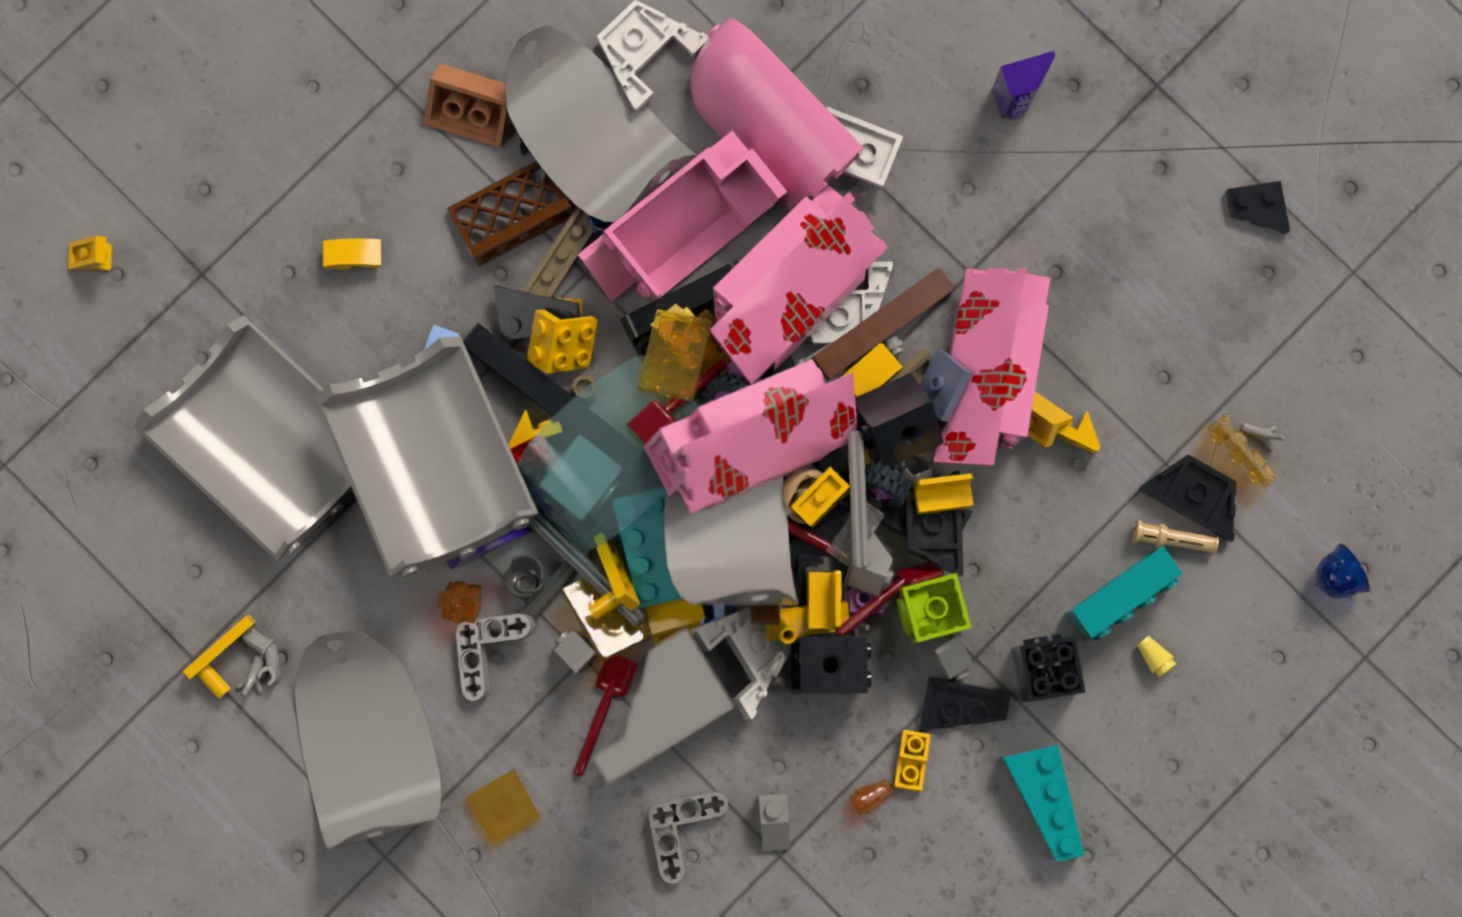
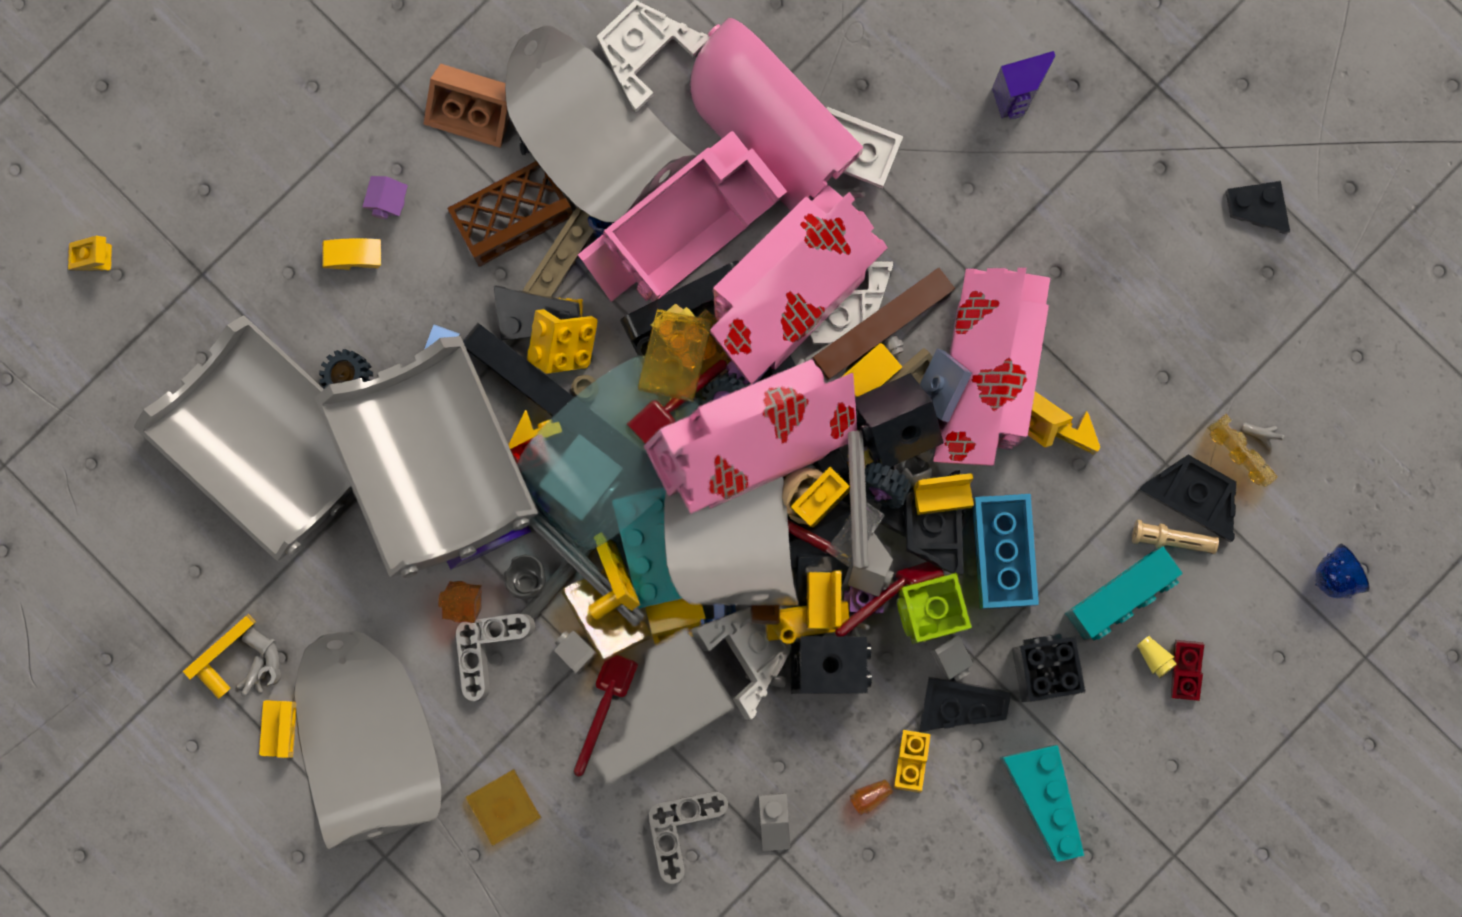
(278, 729): none -> yellow panel
(345, 367): none -> black wheel
(385, 197): none -> medium lavender brick
(1005, 551): none -> dark azure brick
(1187, 673): none -> dark red slope

